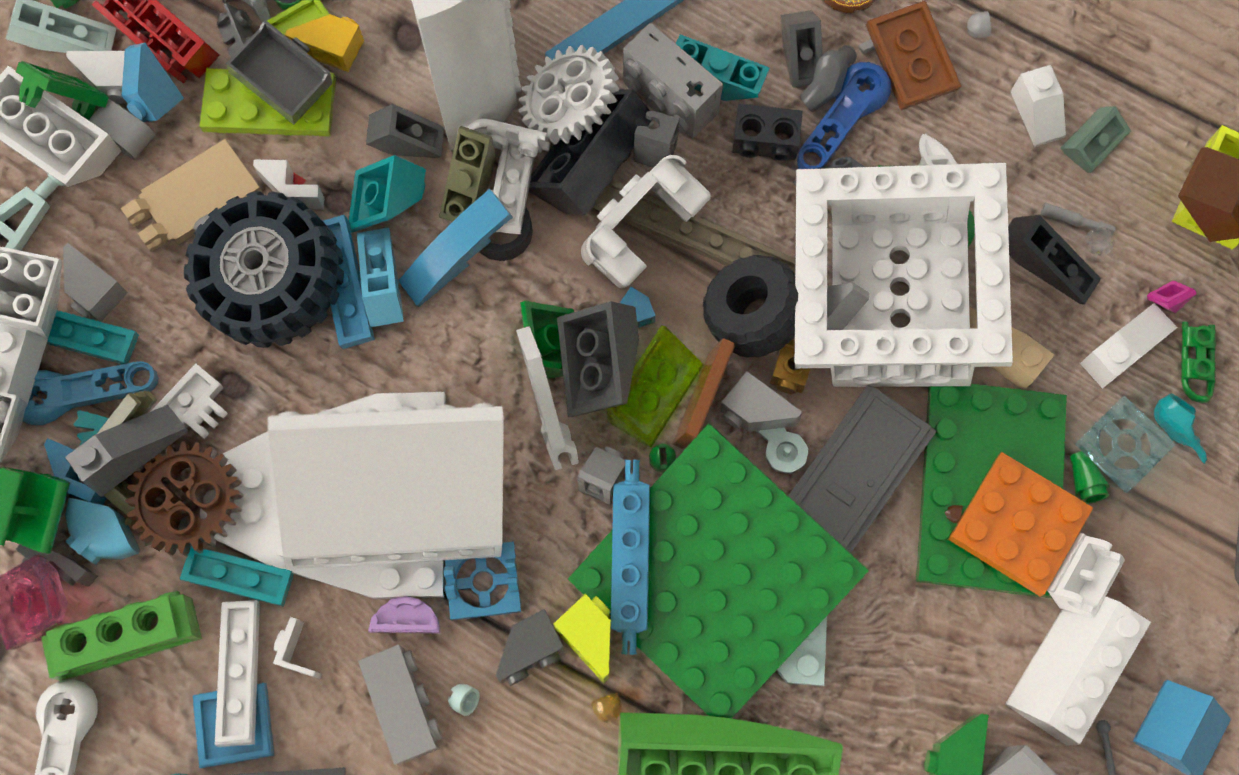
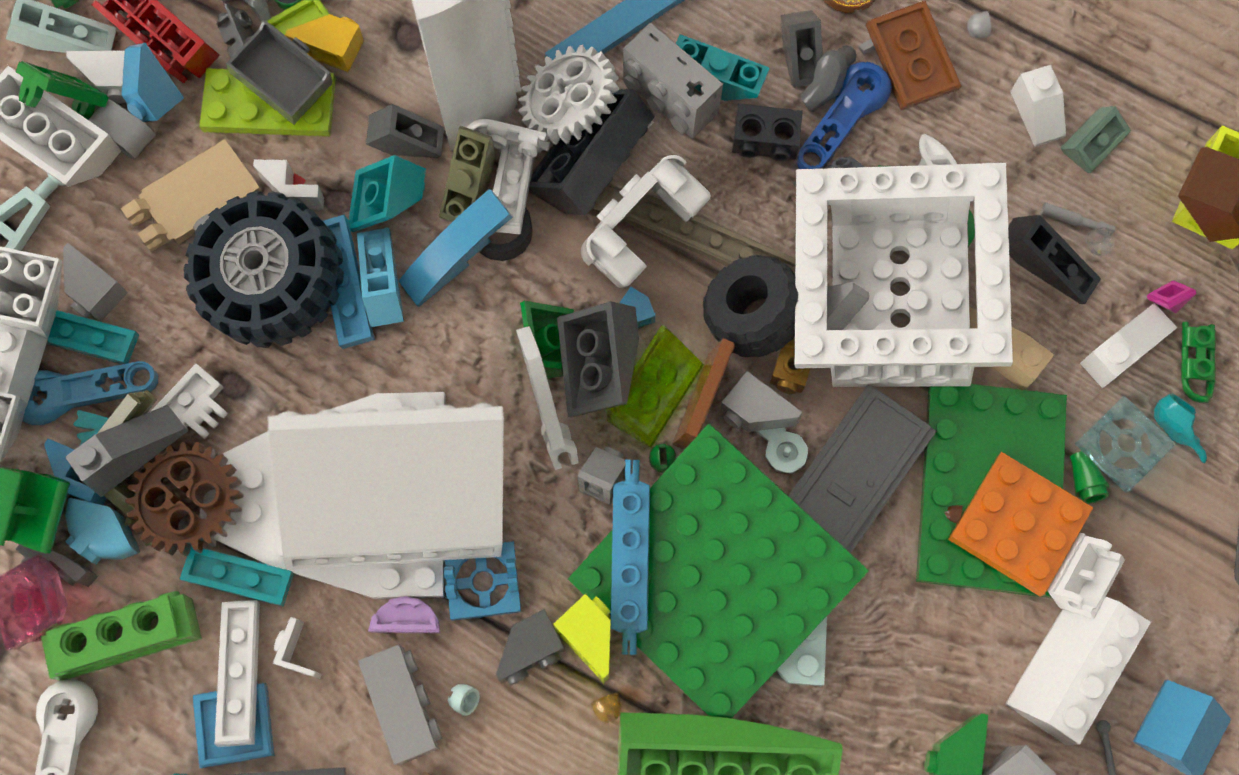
(657, 143): dark grey hinge -> none

